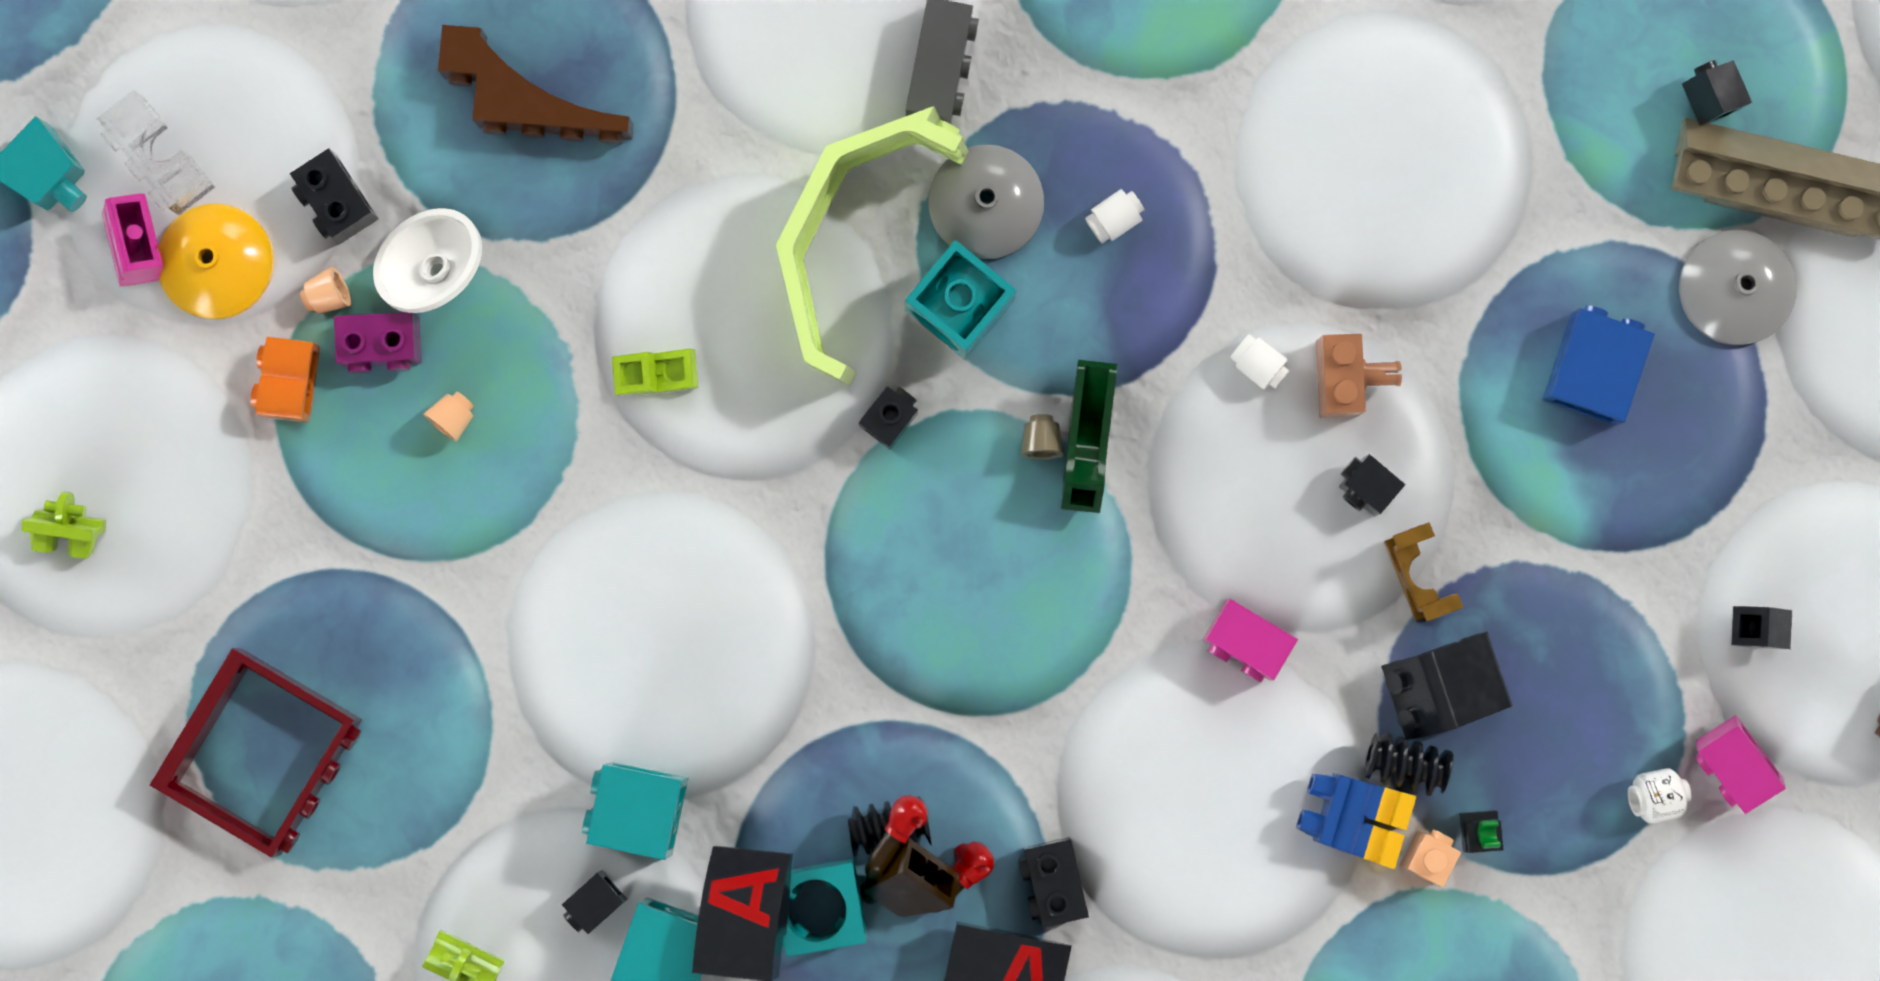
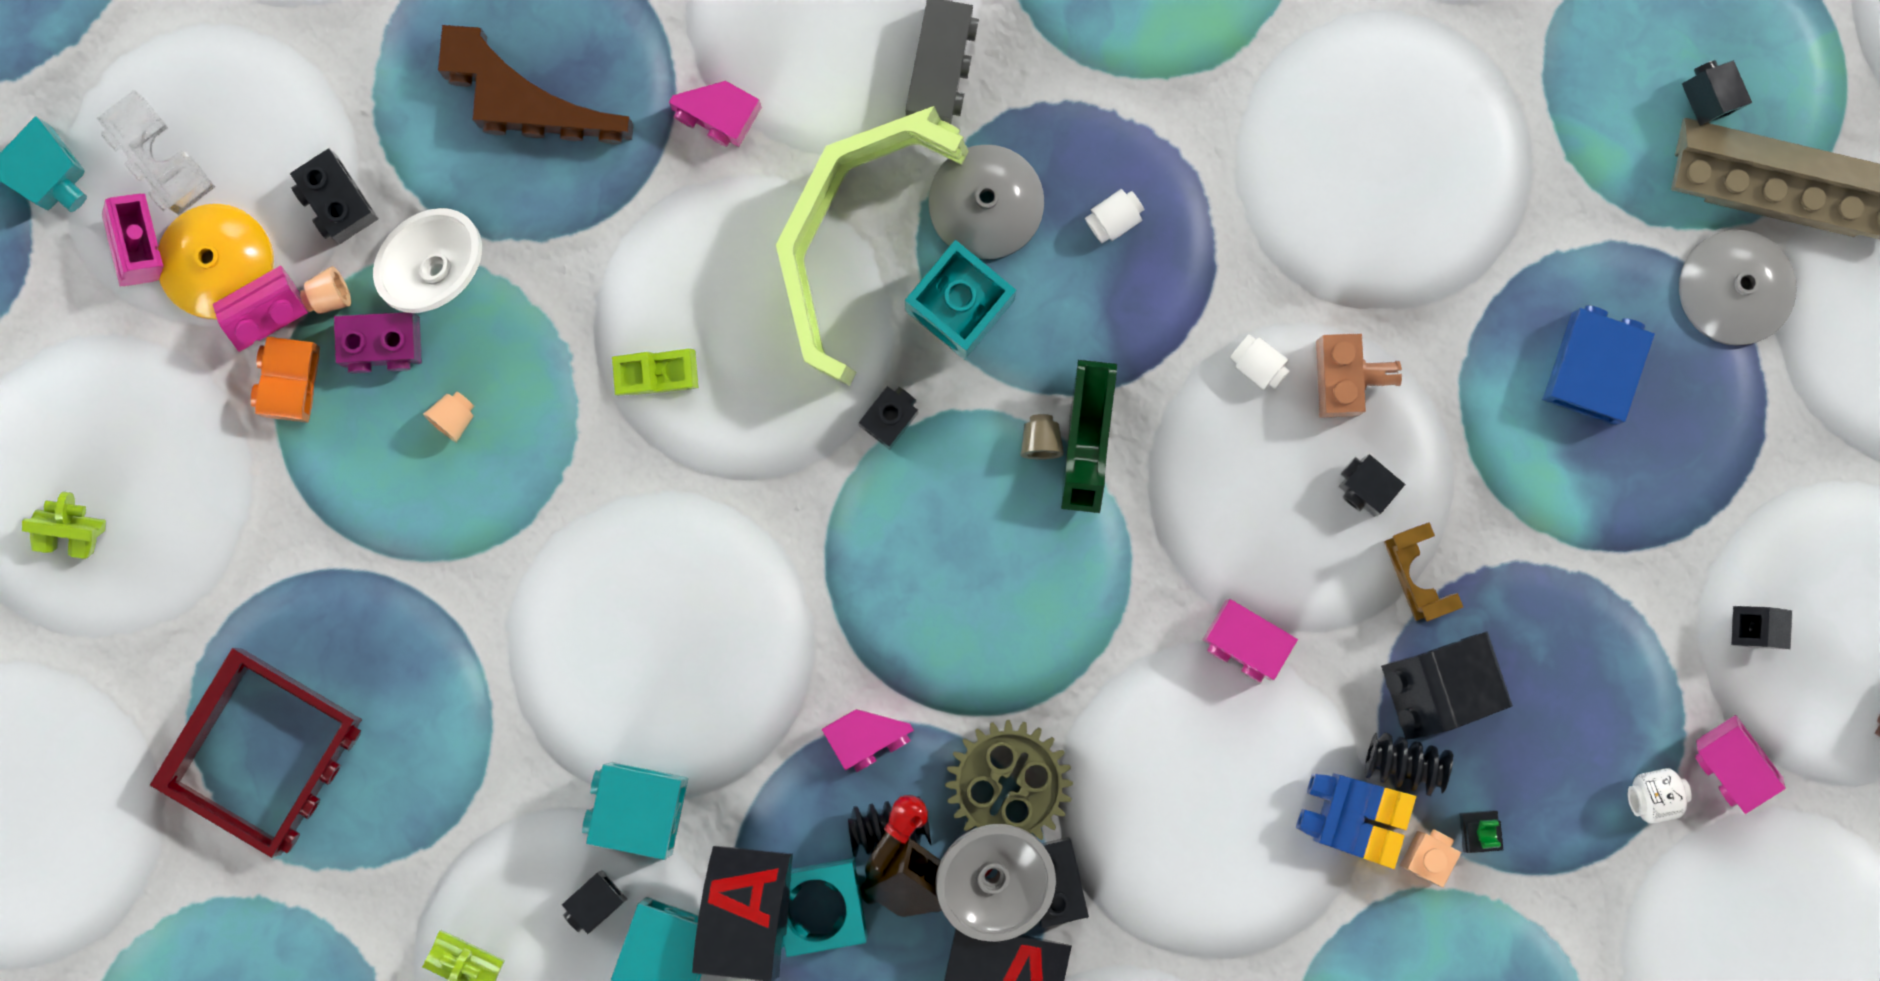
(259, 308): none -> dark pink brick
(718, 108): none -> dark pink slope
(863, 734): none -> dark pink slope
(976, 766): none -> olive gear
(999, 905): none -> light grey dish

